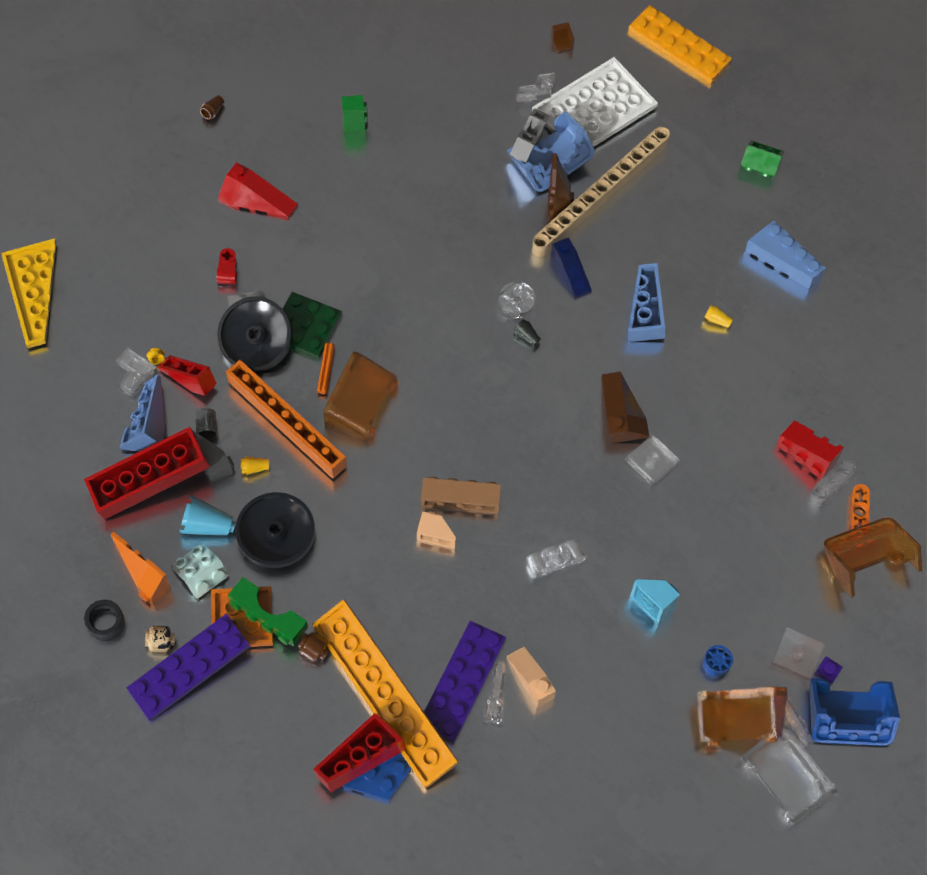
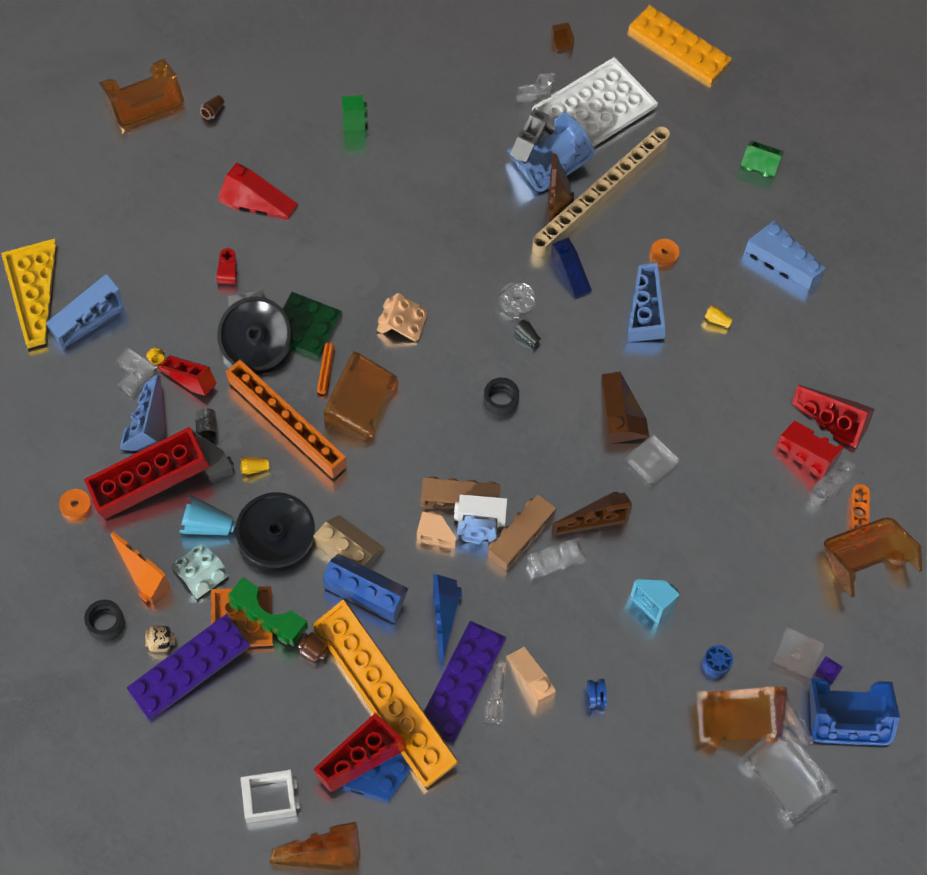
(75, 496): none -> orange piece
(86, 311): none -> medium blue wedge
(145, 98): none -> clear orange windscreen
(269, 778): none -> white window
(328, 851): none -> clear orange wedge
(344, 538): none -> tan slope
(364, 587): none -> blue slope
(402, 316): none -> light nougat bracket
(446, 602): none -> blue wedge
(477, 530): none -> light blue plate
(481, 508): none -> white window
(497, 408): none -> black tyre
(521, 532): none -> medium nougat brick
(597, 693): none -> blue wheel
(605, 511): none -> reddish brown wedge
(667, 246): none -> orange piece
(838, 415): none -> red wedge

